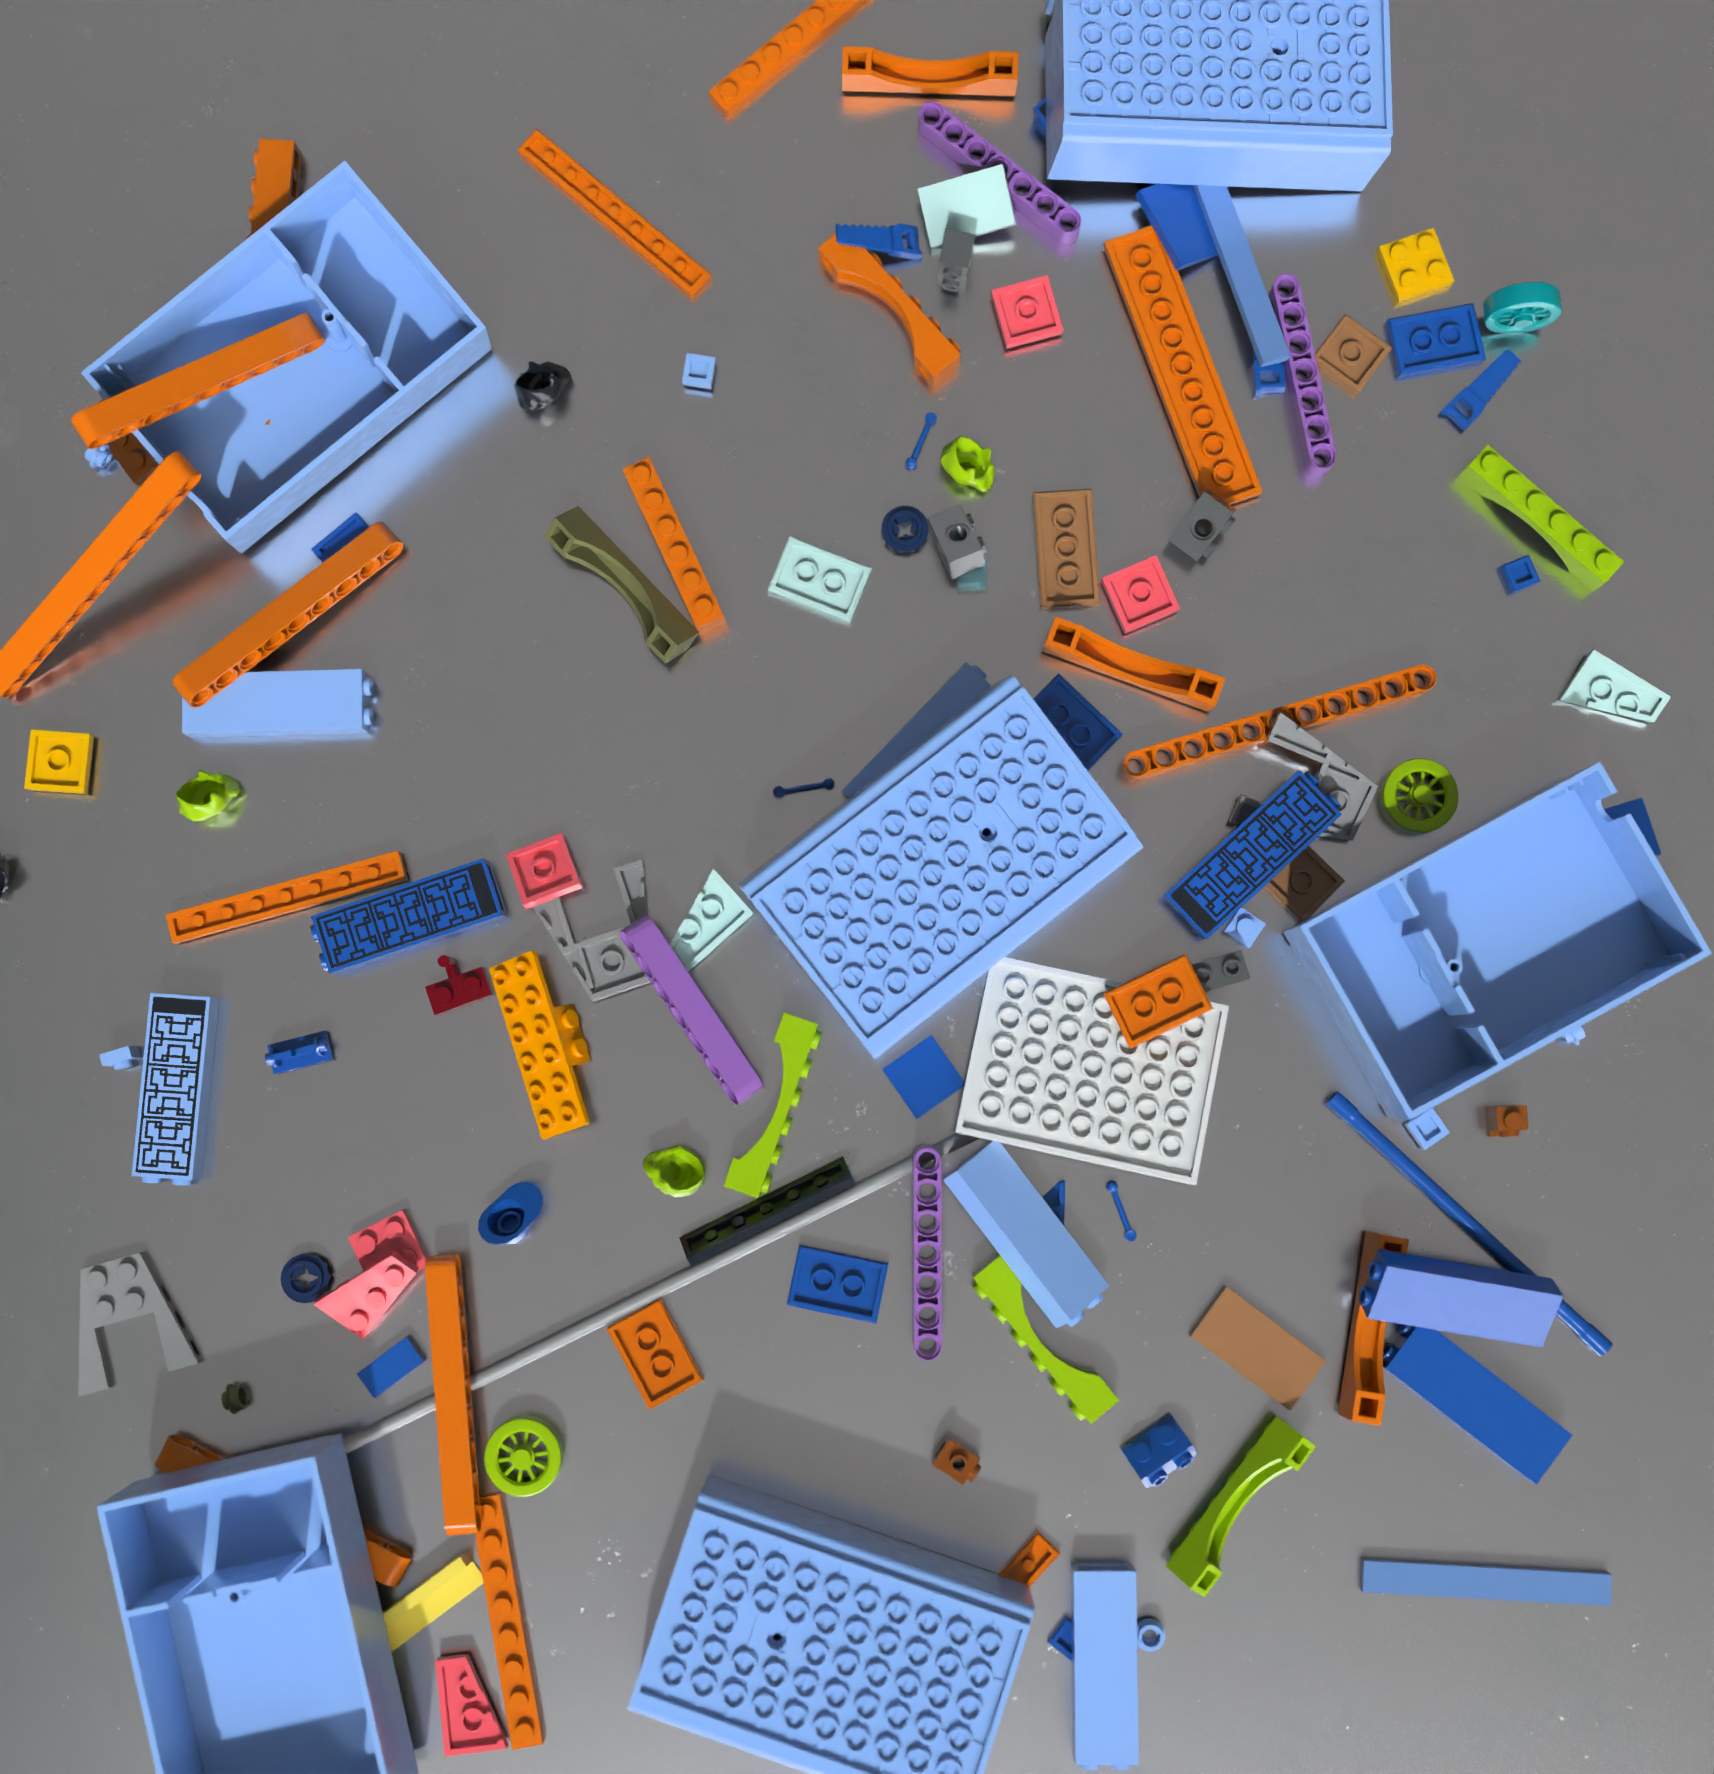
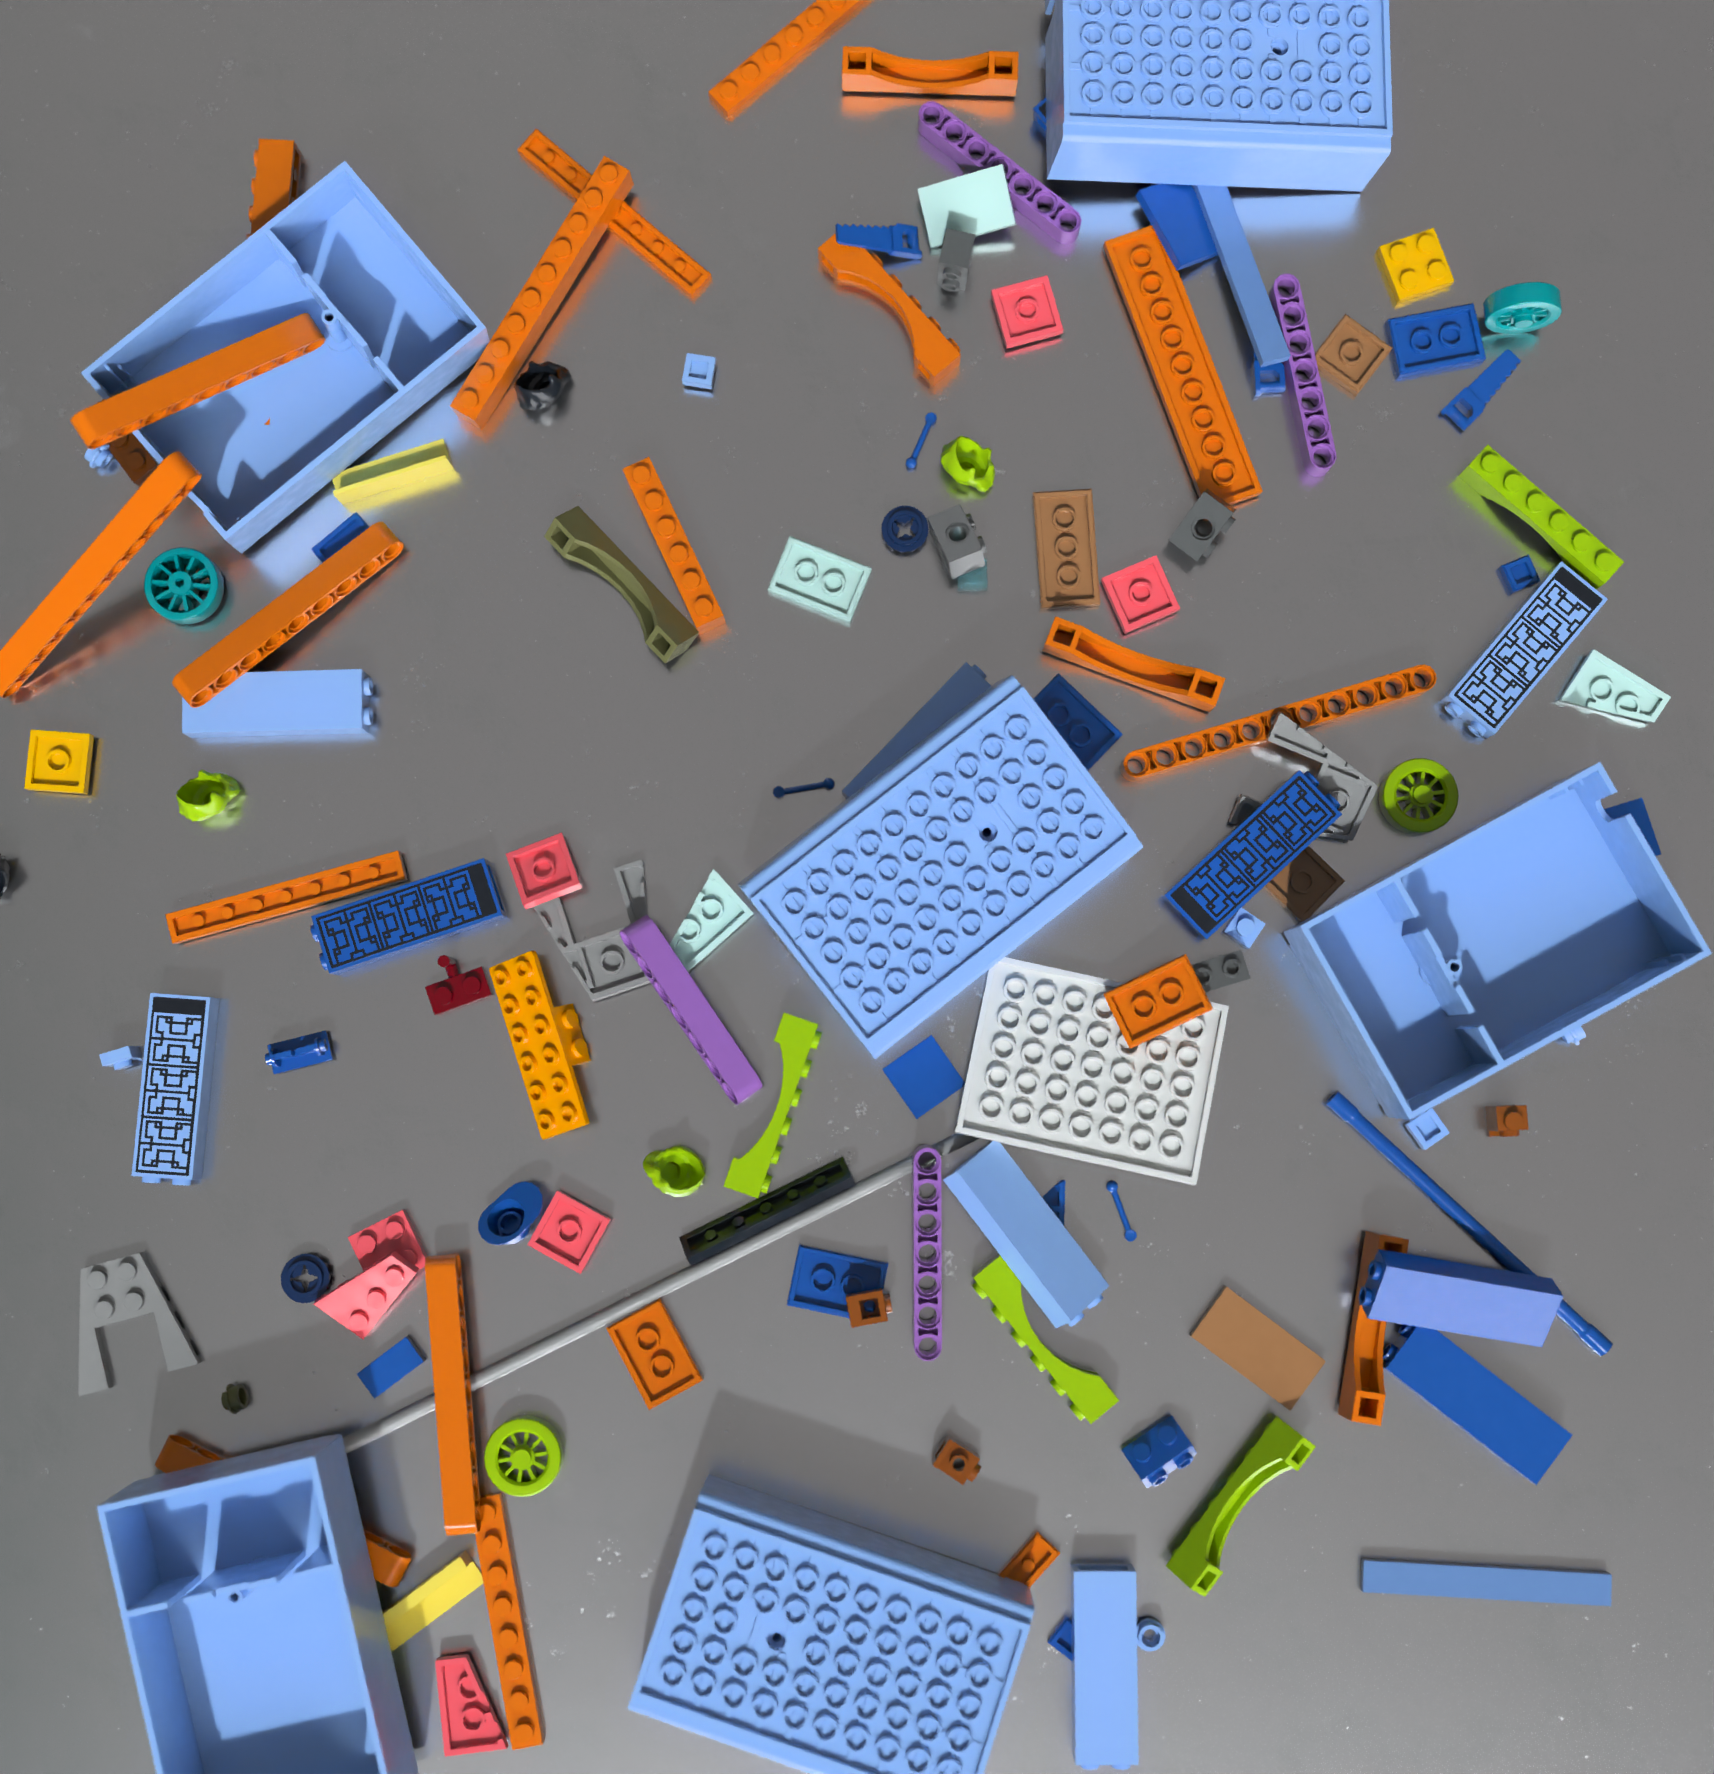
(183, 585): none -> teal wheel
(392, 471): none -> light yellow panel
(542, 293): none -> orange brick
(569, 1231): none -> coral plate
(860, 1316): none -> dark orange brick
(1523, 651): none -> light blue brick

